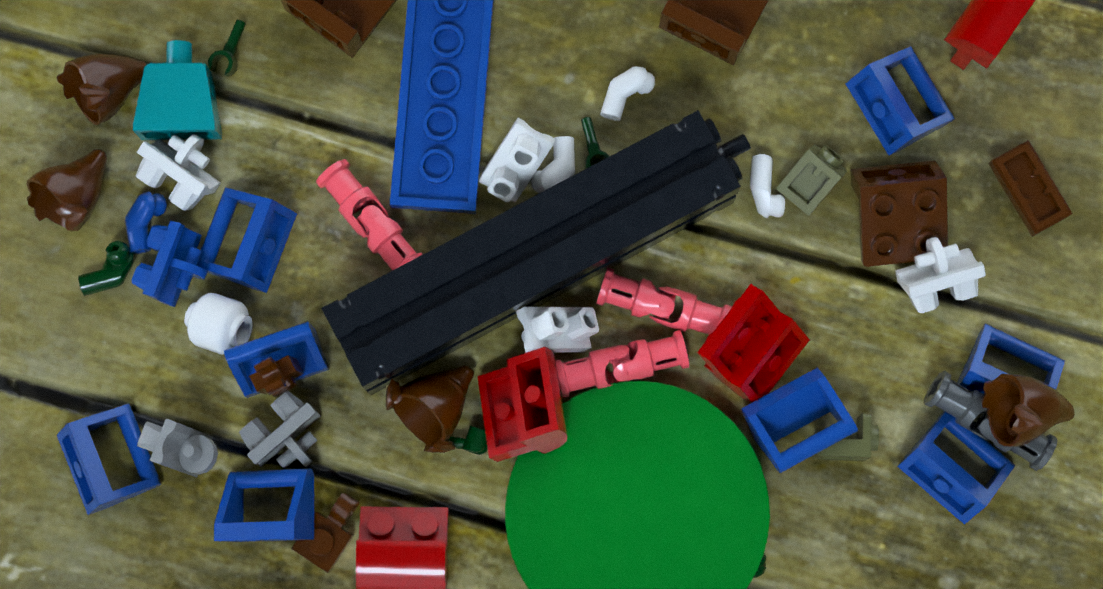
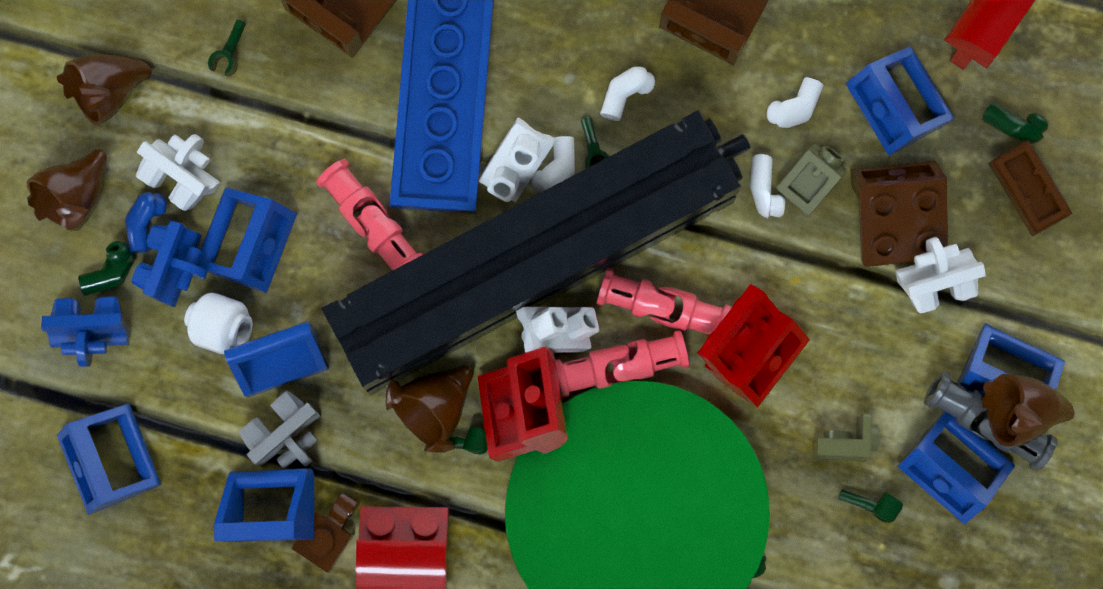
(85, 333): none -> blue hips
(177, 98): teal torso -> none
(179, 447): light grey hips -> none
(276, 376): reddish brown plate -> none
(790, 410): blue tile -> none
(796, 110): none -> white arm
(885, 509): none -> dark green hand
(1013, 125): none -> dark green arm

